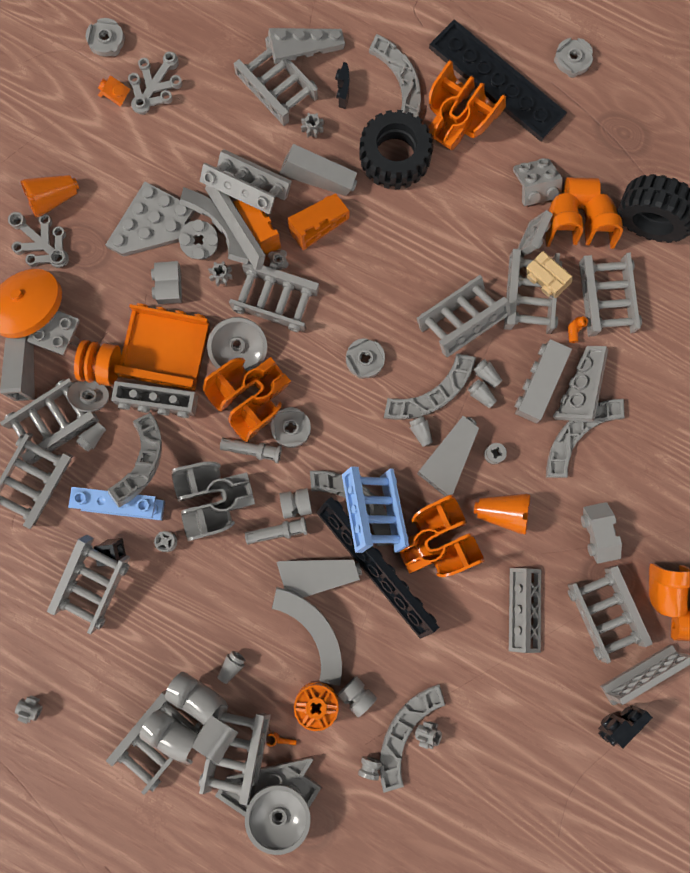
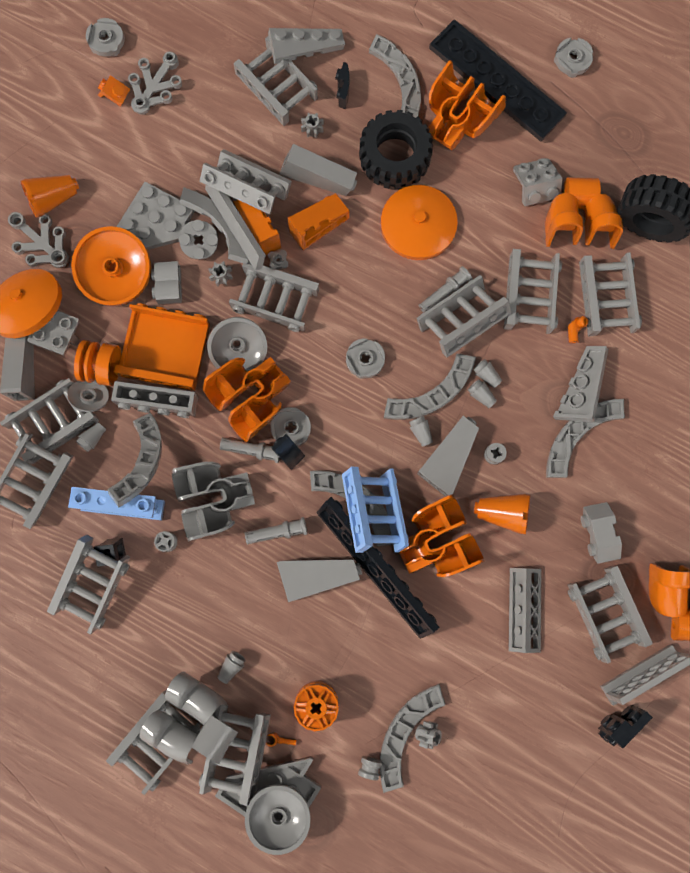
(28, 709): light grey gear -> none
(111, 266): none -> orange dish
(287, 451): none -> black slope
(295, 503): light grey wheel -> none
(319, 629): light grey tile -> none
(358, 698): light grey wheel -> none
(419, 222): none -> orange dish
(452, 284): none -> light grey pin
(534, 232): light grey plate -> none
(543, 381): light grey brick -> none
(548, 275): tan brick -> none

